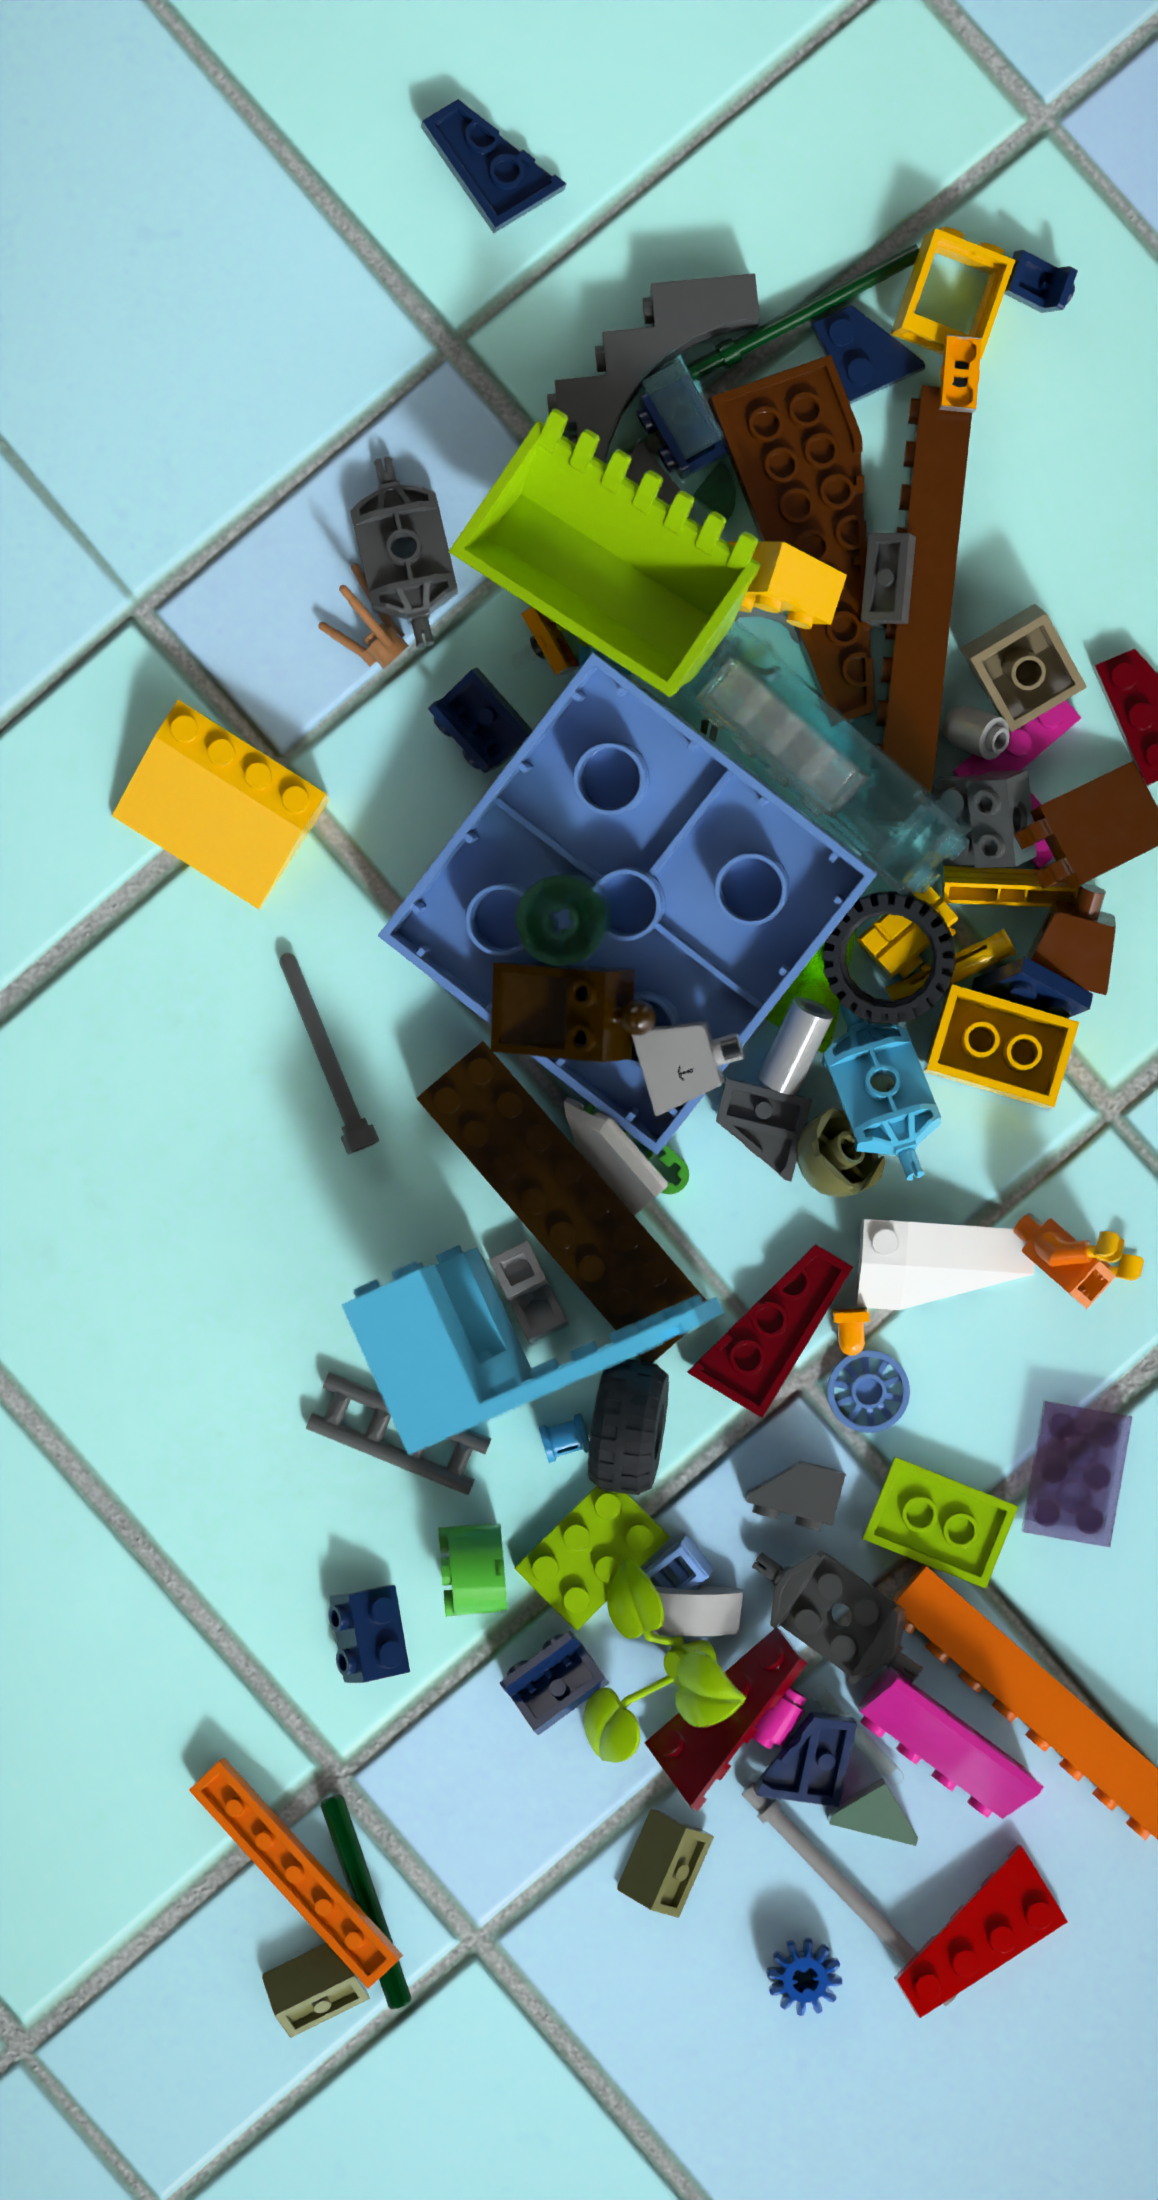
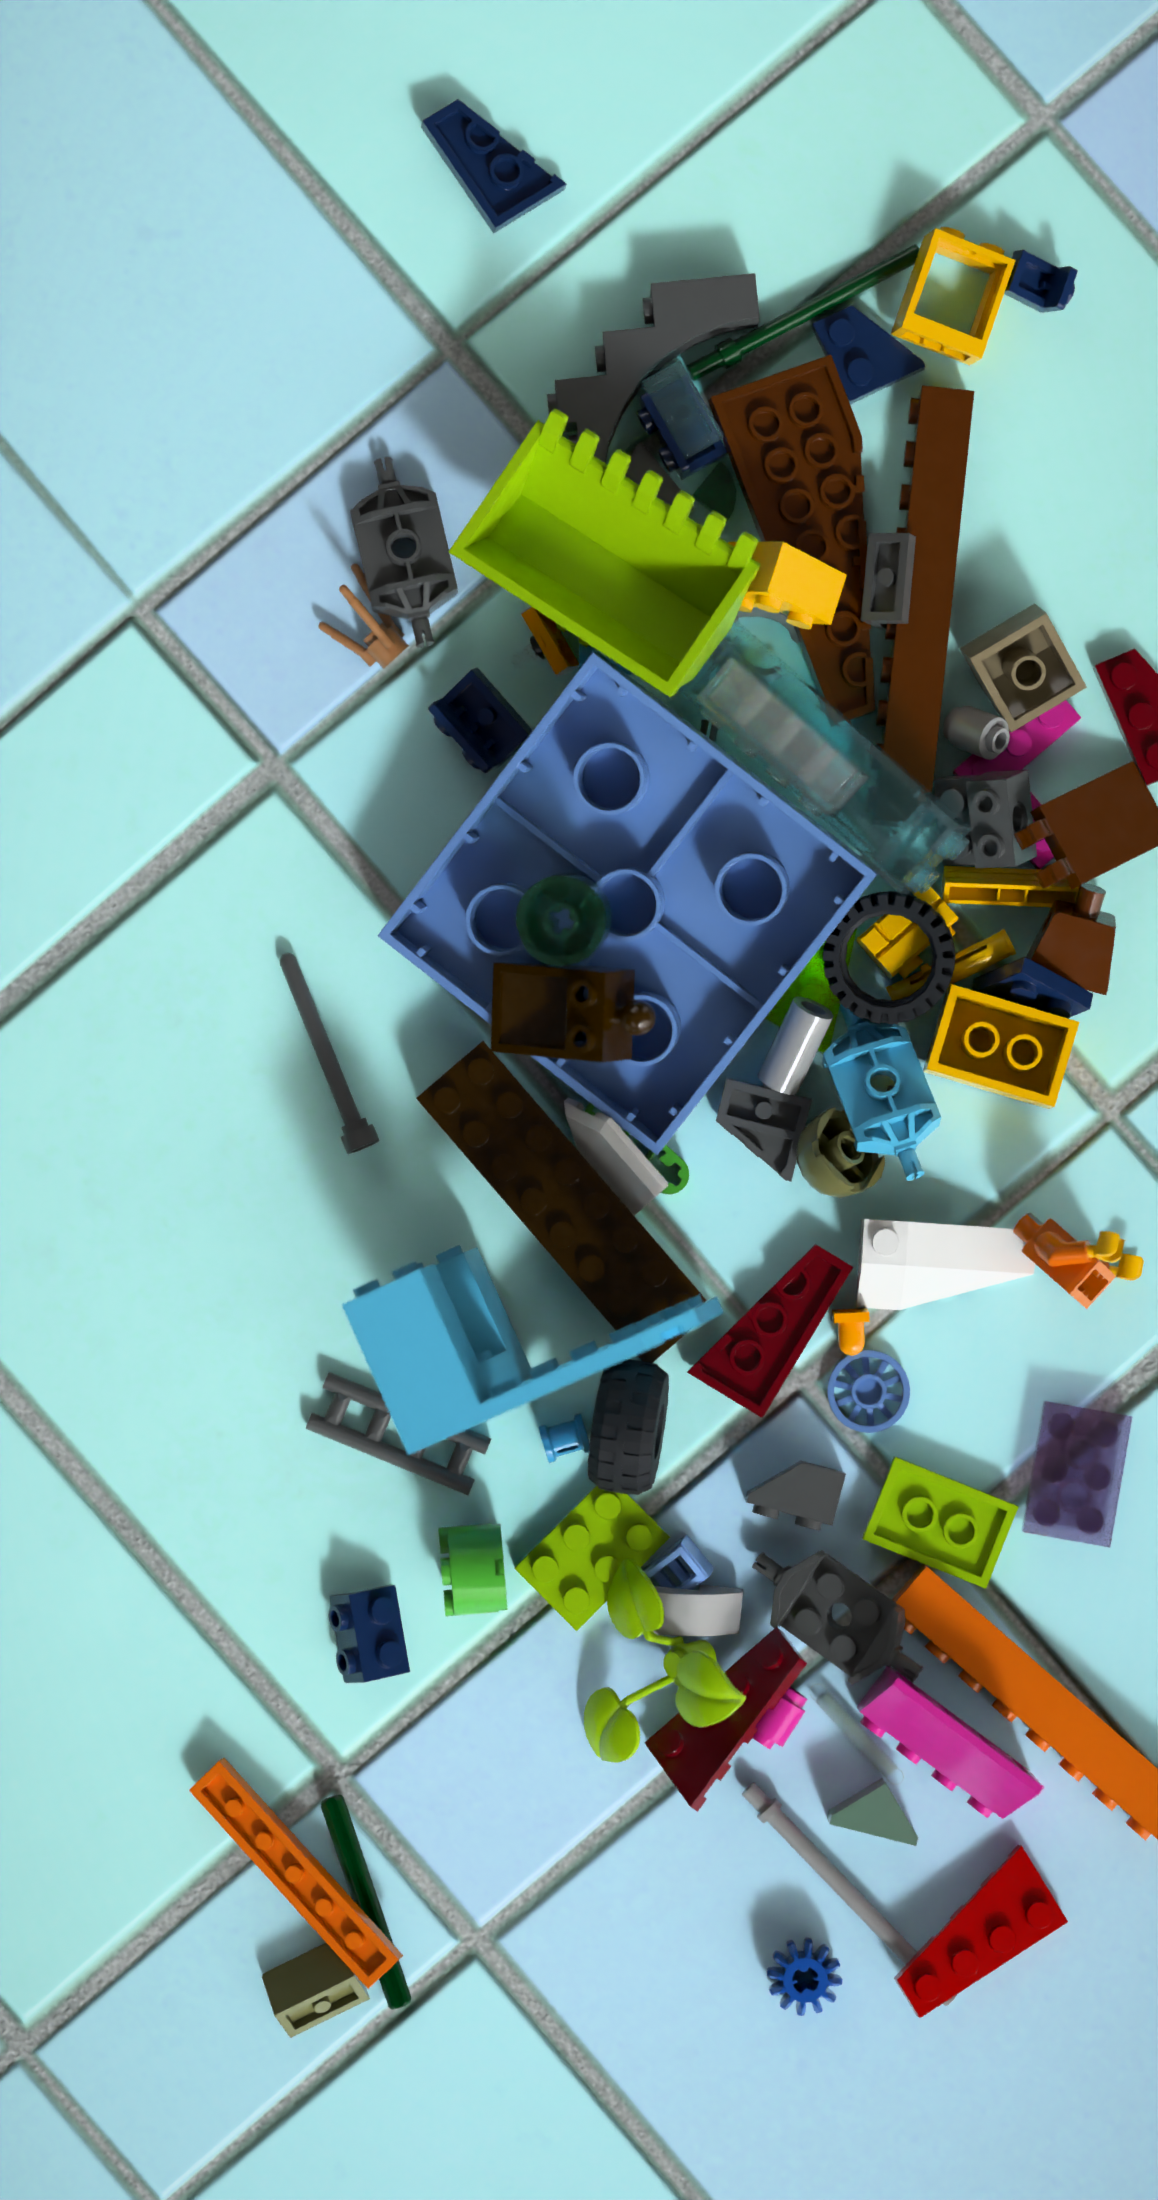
(219, 804): yellow slope -> none
(528, 1292): light grey slope -> none
(553, 1681): dark blue bracket -> none
(664, 1864): olive panel -> none
(683, 1062): light grey torso -> none
(811, 1762): dark blue wing -> none
(960, 373): light orange piece -> none

